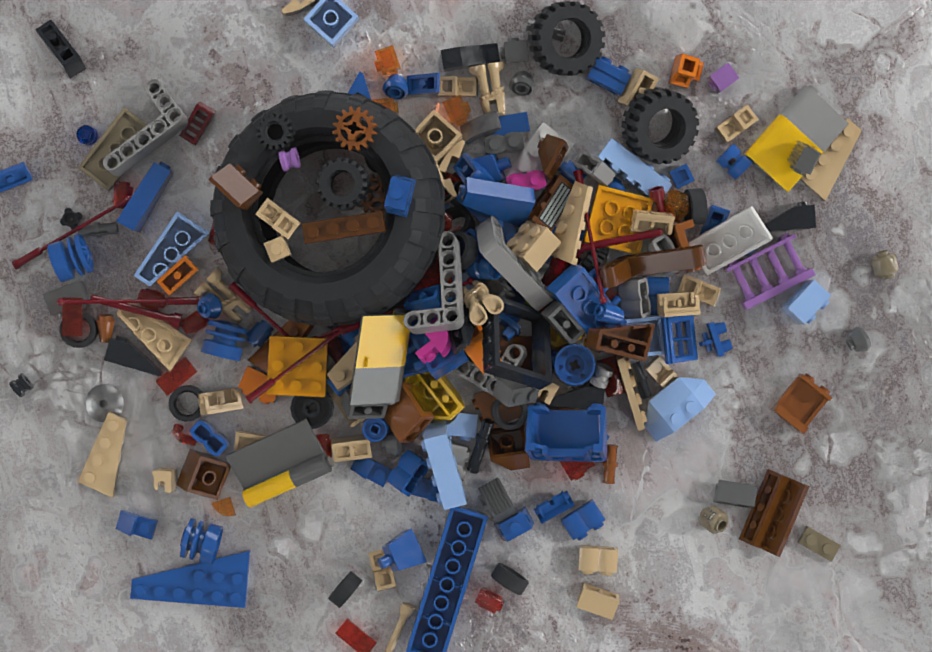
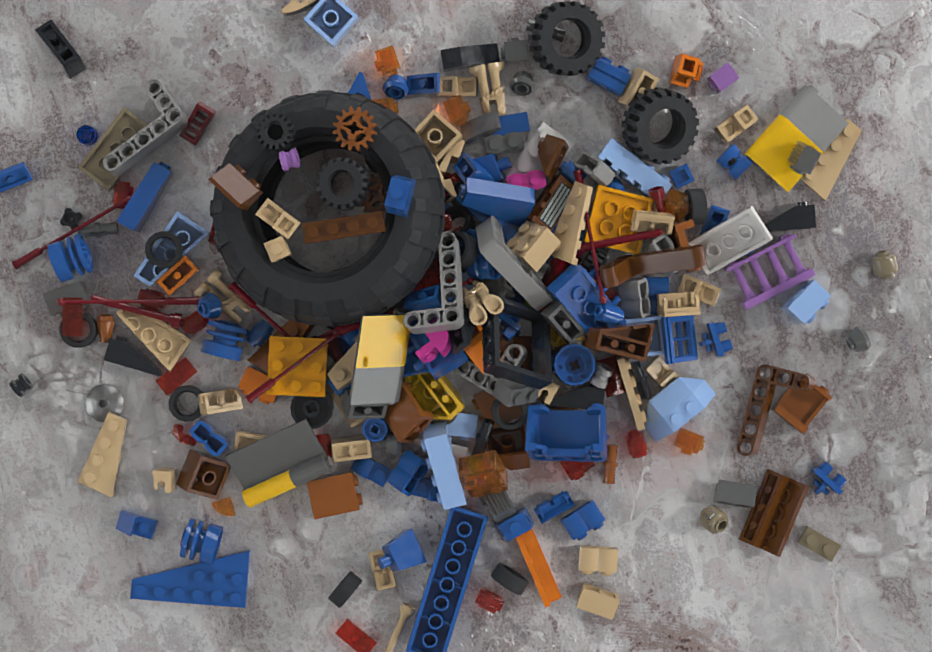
(178, 251): none -> black tyre
(334, 495): none -> dark orange panel
(483, 474): none -> clear orange brick
(538, 567): none -> orange fence
(636, 443): none -> clear red brick
(689, 441): none -> clear orange brick
(765, 403): none -> reddish brown beam
(834, 484): none -> blue hips

